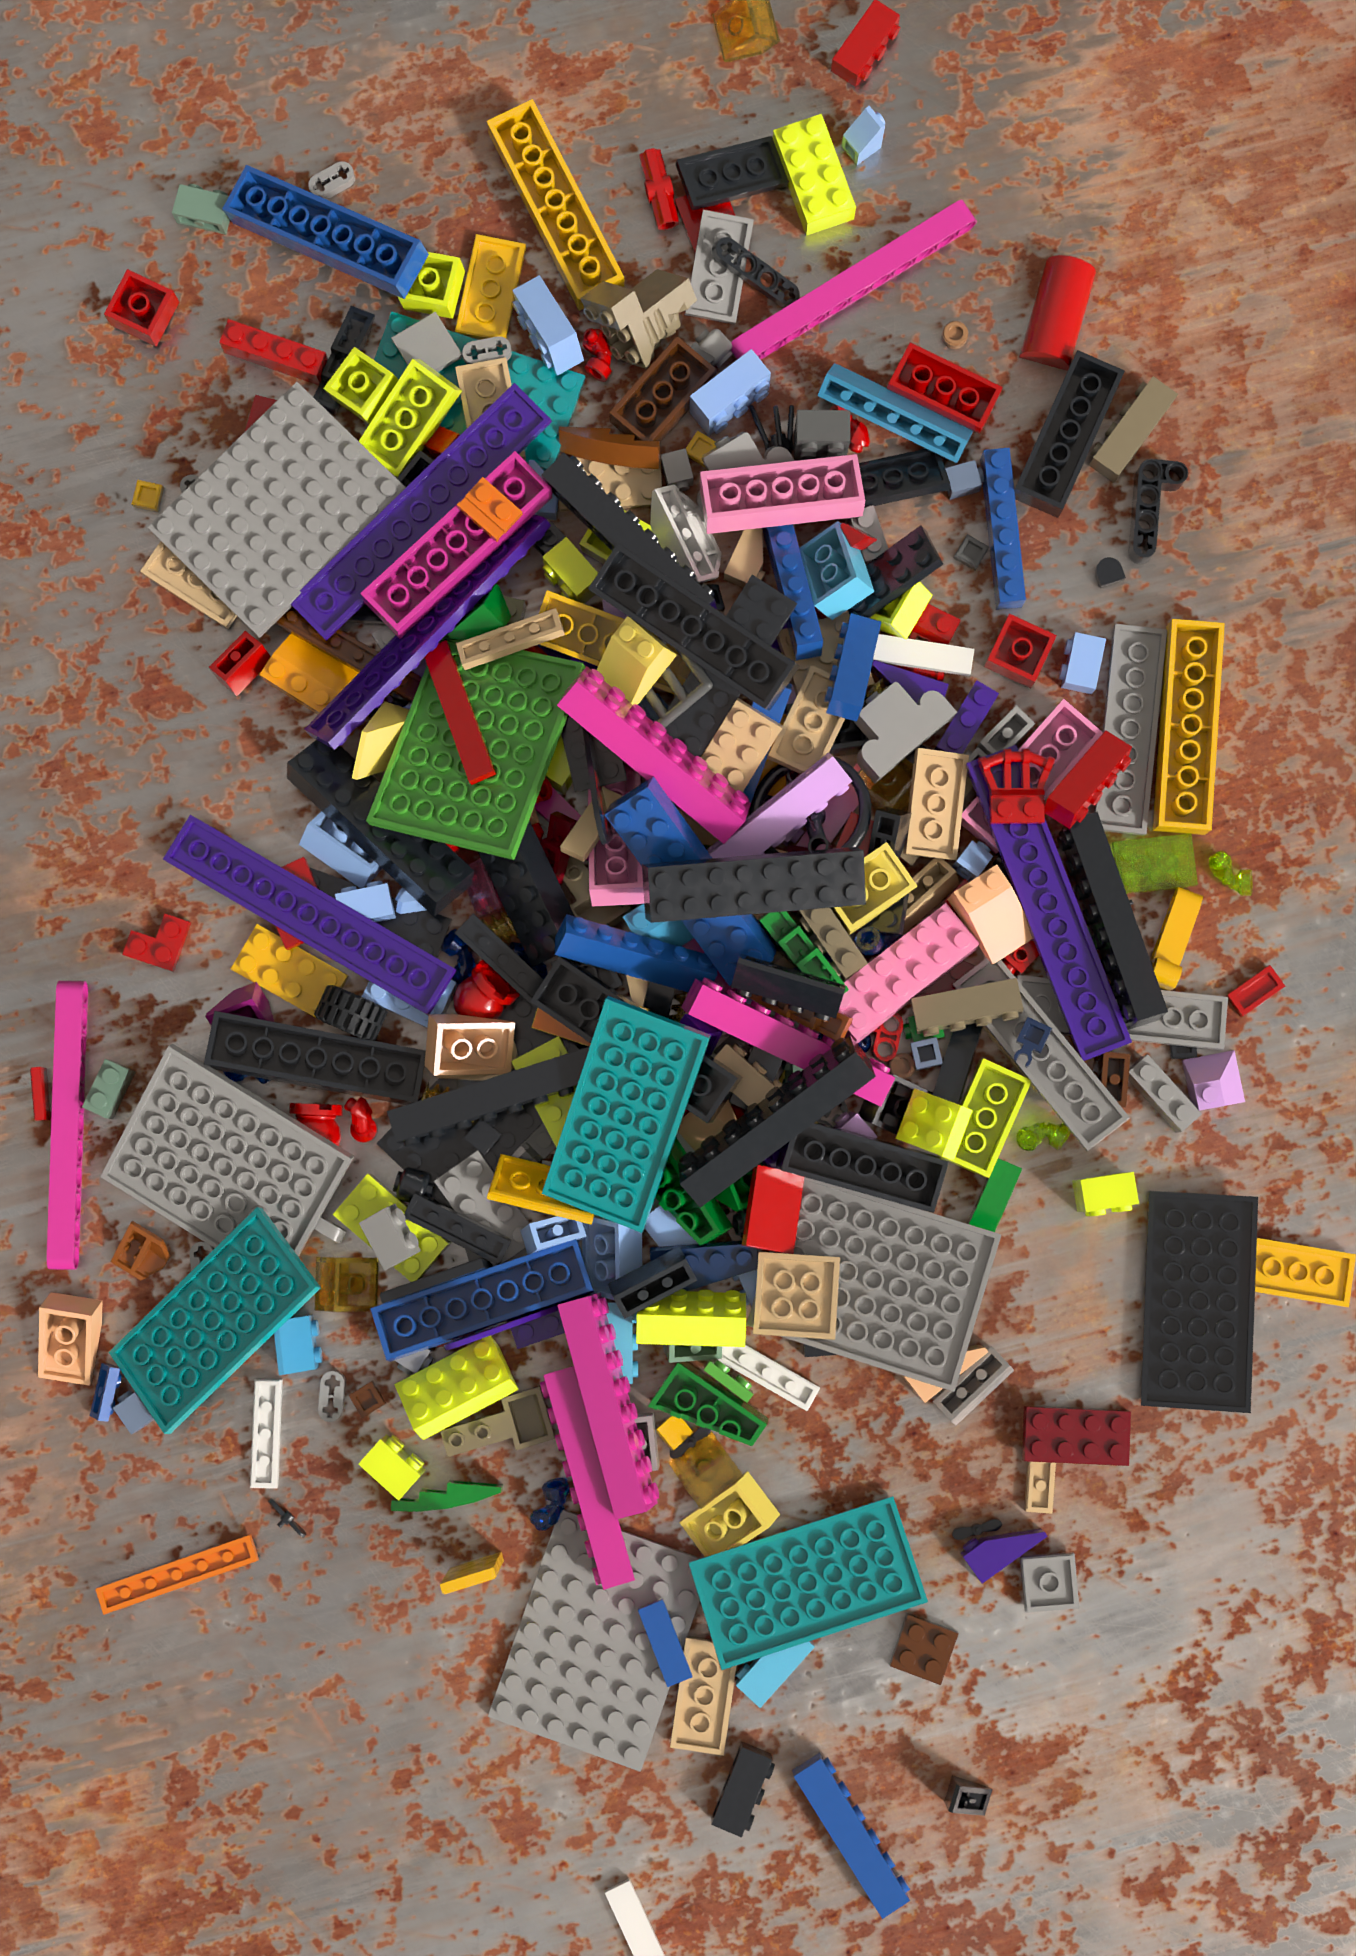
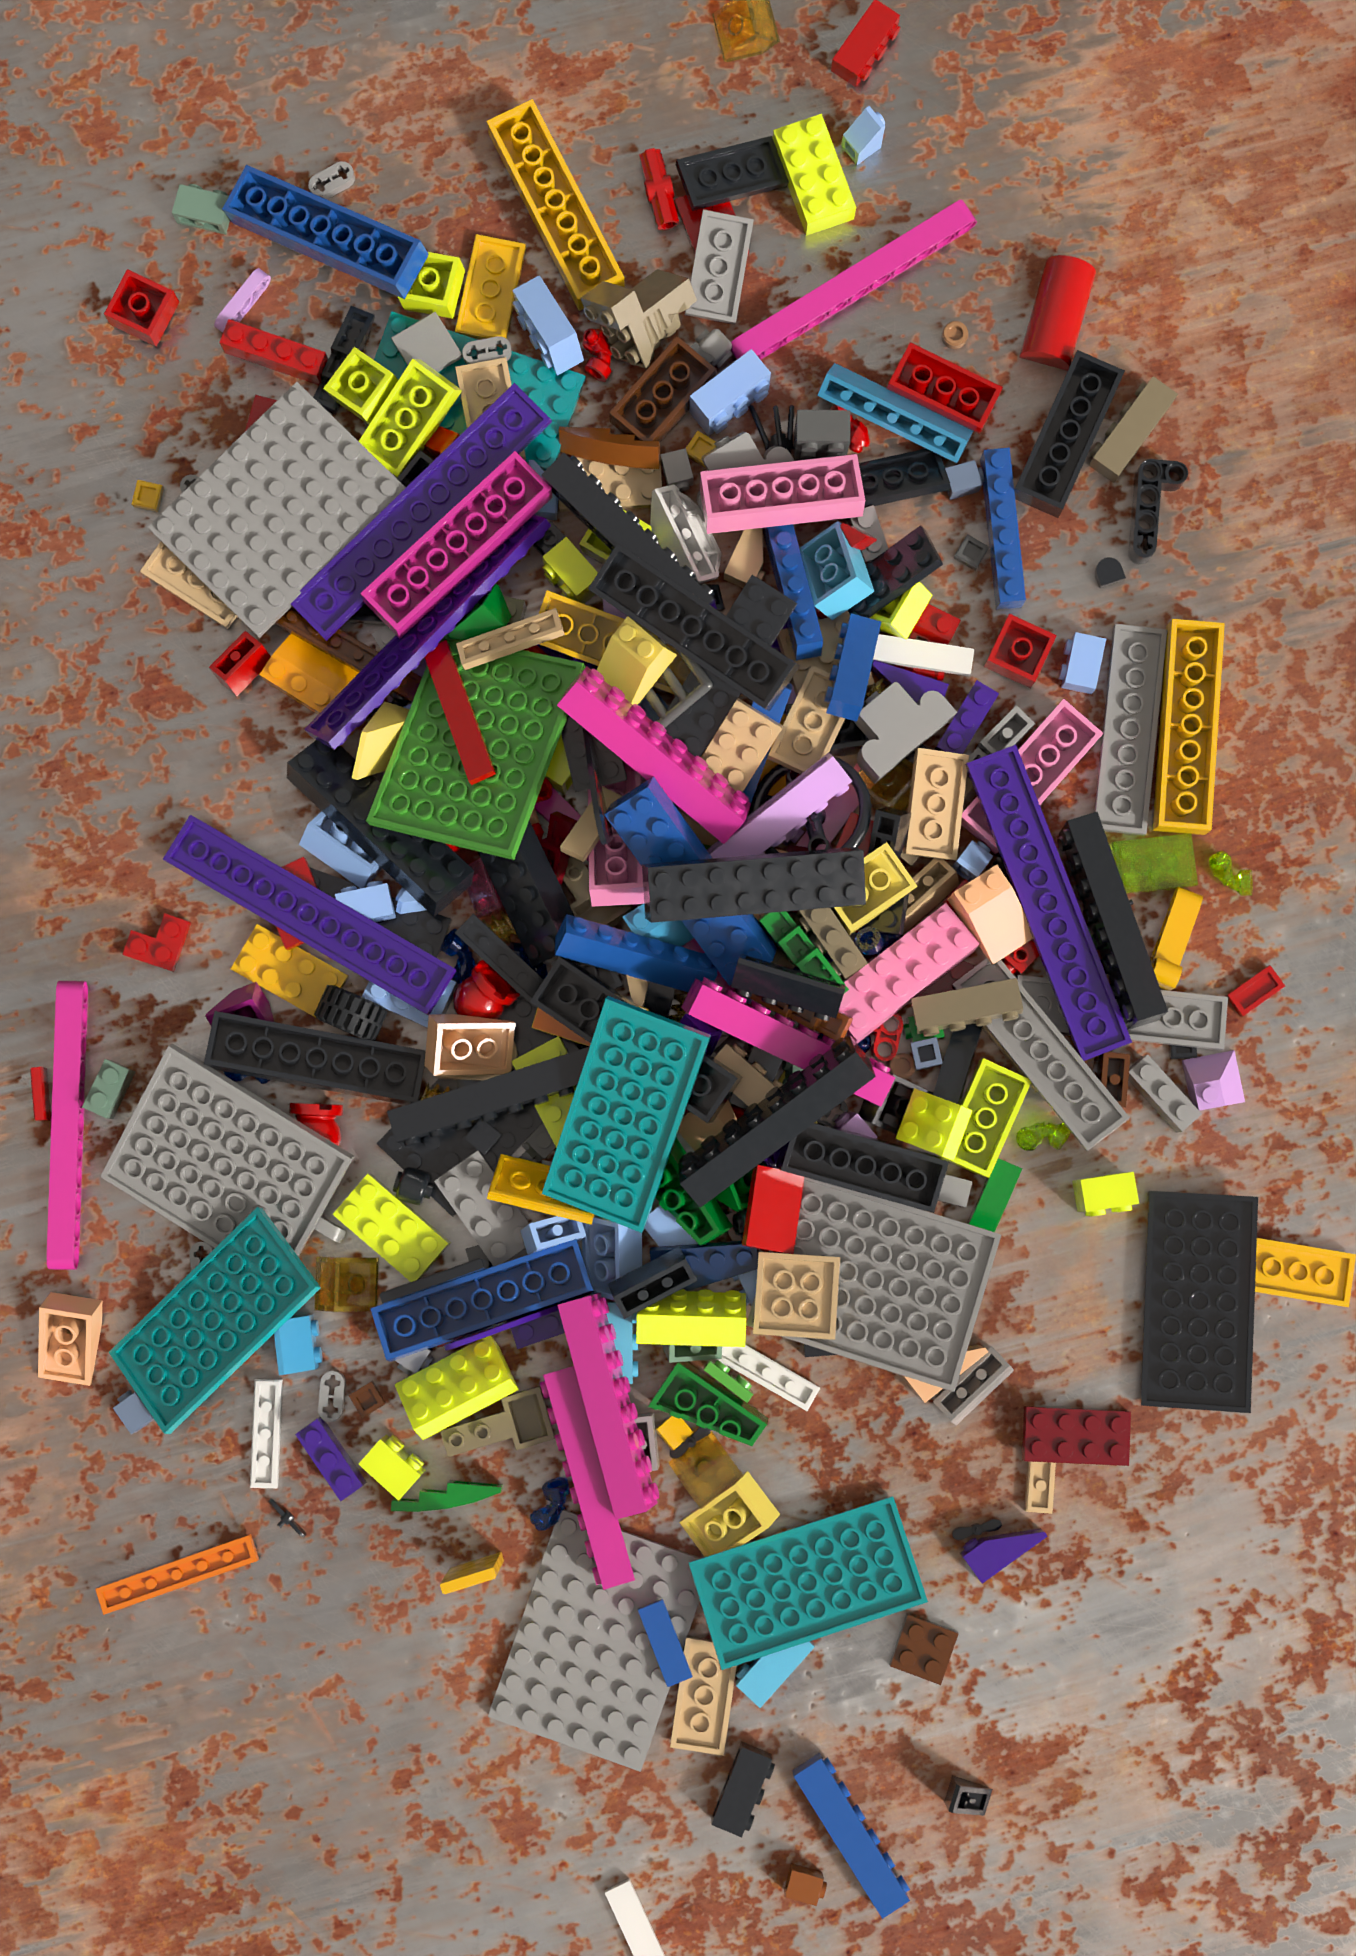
(103, 1401): blue plate -> none
(140, 1252): dark orange slope -> none
(243, 299): none -> lavender beam
(331, 1458): none -> dark purple brick
(363, 1126): red arm -> none
(390, 1236): light grey brick -> none
(457, 1228): black plate -> none
(489, 509): orange plate -> none
(758, 267): black beam -> none
(805, 1884): none -> dark orange brick
(955, 1191): none -> light grey brick
(1021, 804): red plate -> none
(1033, 1038): dark blue plate -> none
(1049, 1582): light grey plate -> none
(1088, 779): red brick -> none

